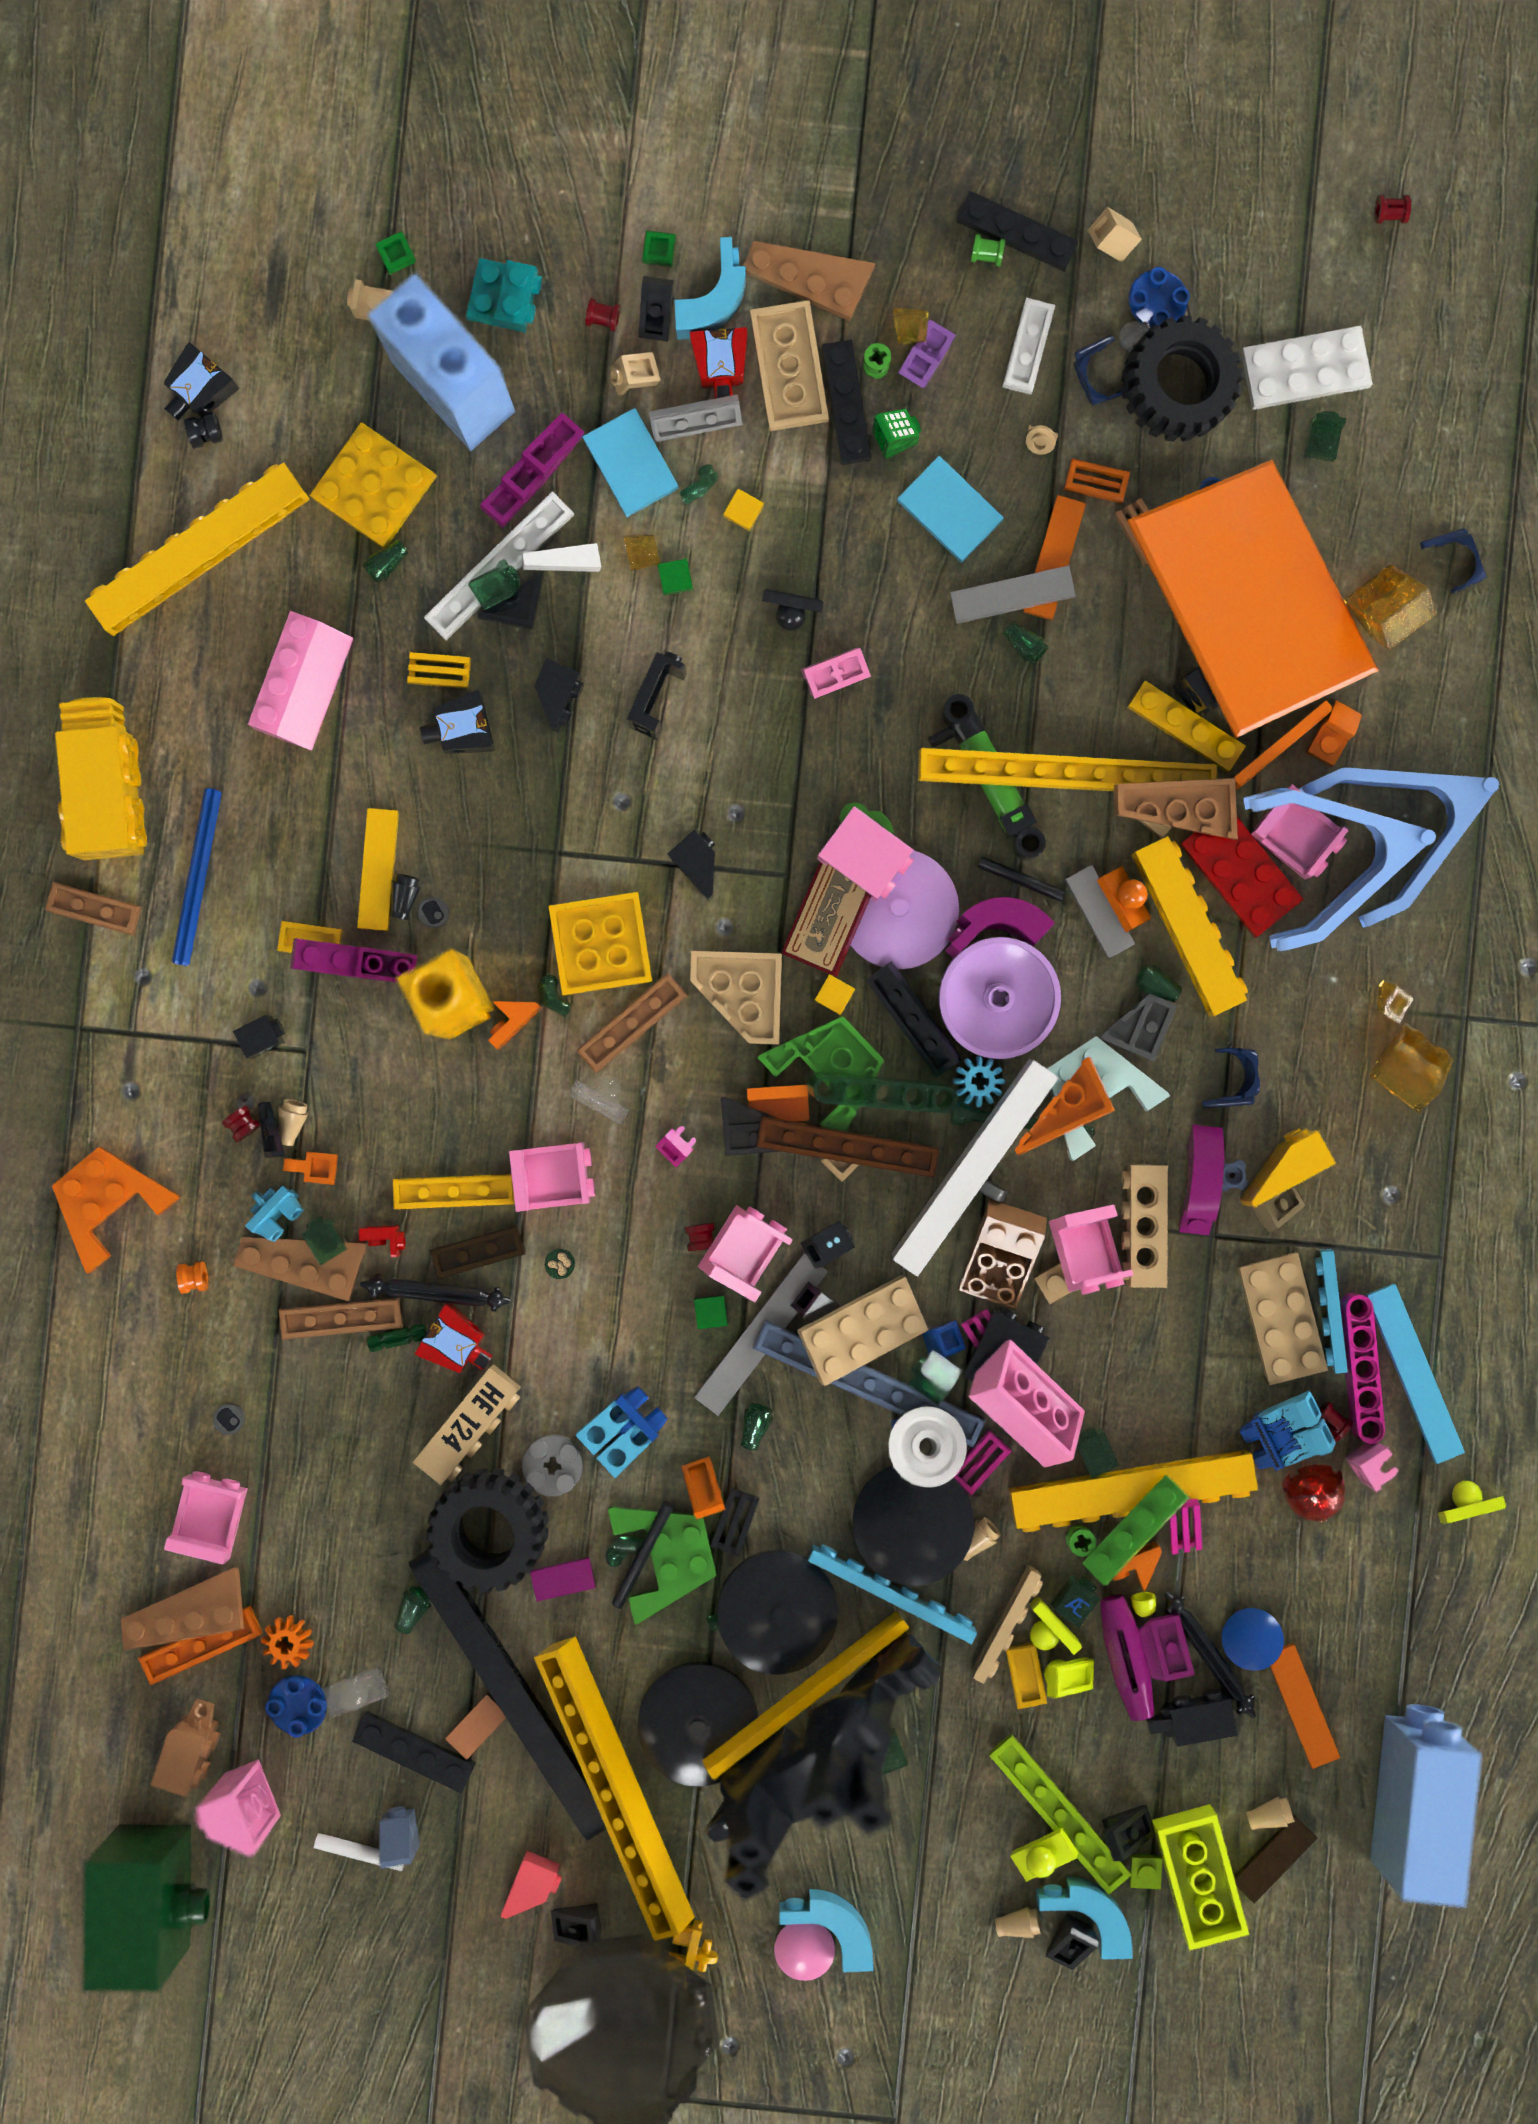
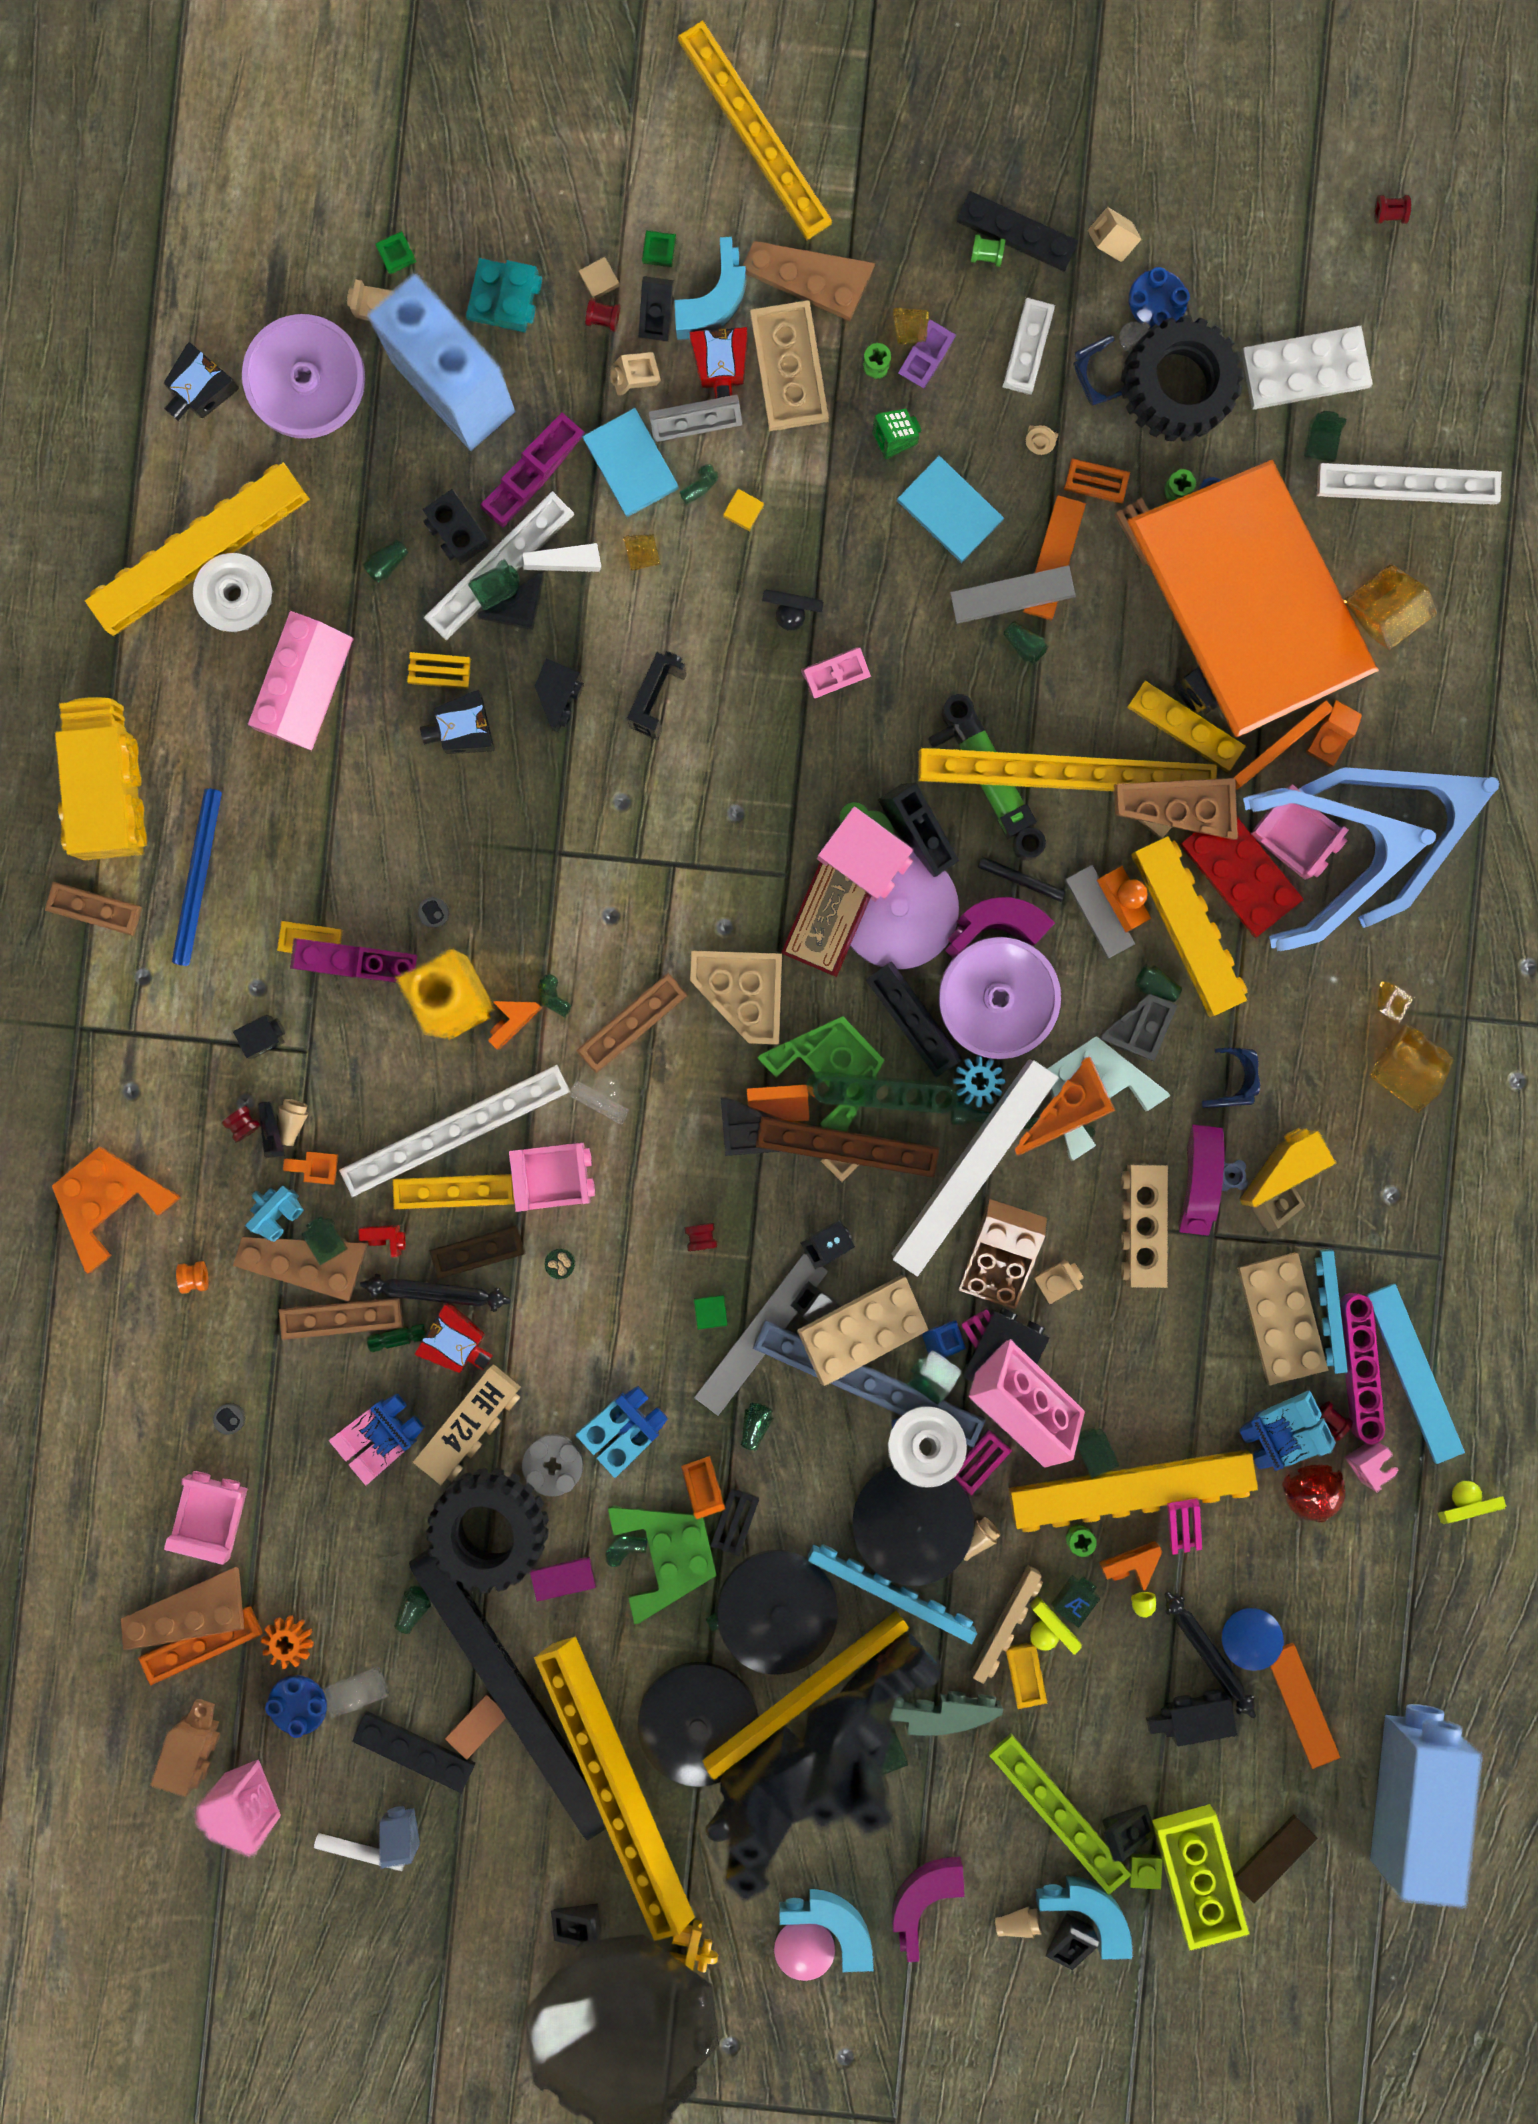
(139, 1907): dark green brick -> none
(203, 430): black wheel -> none
(219, 578): none -> white gear
(303, 376): none -> lavender dish
(373, 485): yellow plate -> none
(378, 869): yellow tile -> none
(384, 1430): none -> hips
(403, 894): black cone -> none
(454, 1130): none -> white tile
(459, 525): none -> black brick
(532, 1884): coral slope -> none
(599, 278): none -> tan tile
(600, 943): yellow plate -> none
(642, 1554): black bar -> none
(674, 1147): dark pink tile -> none
(675, 577): green tile -> none
(697, 861): black slope -> none
(743, 1250): bright pink panel -> none
(754, 130): none -> yellow tile
(834, 994): yellow tile -> none
(846, 402): black plate -> none
(918, 827): none -> black slope
(926, 1884): none -> magenta arch
(952, 1715): none -> sand green slope
(994, 1191): dark grey tile -> none
(1044, 1855): neon yellow tile -> none
(1069, 1677): neon yellow tile -> none
(1088, 1250): bright pink panel -> none
(1135, 1530): bright green plate -> none
(1144, 1653): magenta plate -> none
(1188, 484): none -> bright green bush
(1272, 1814): tan cone -> none
(1409, 483): none -> white plate
(1463, 538): dark blue helmet -> none

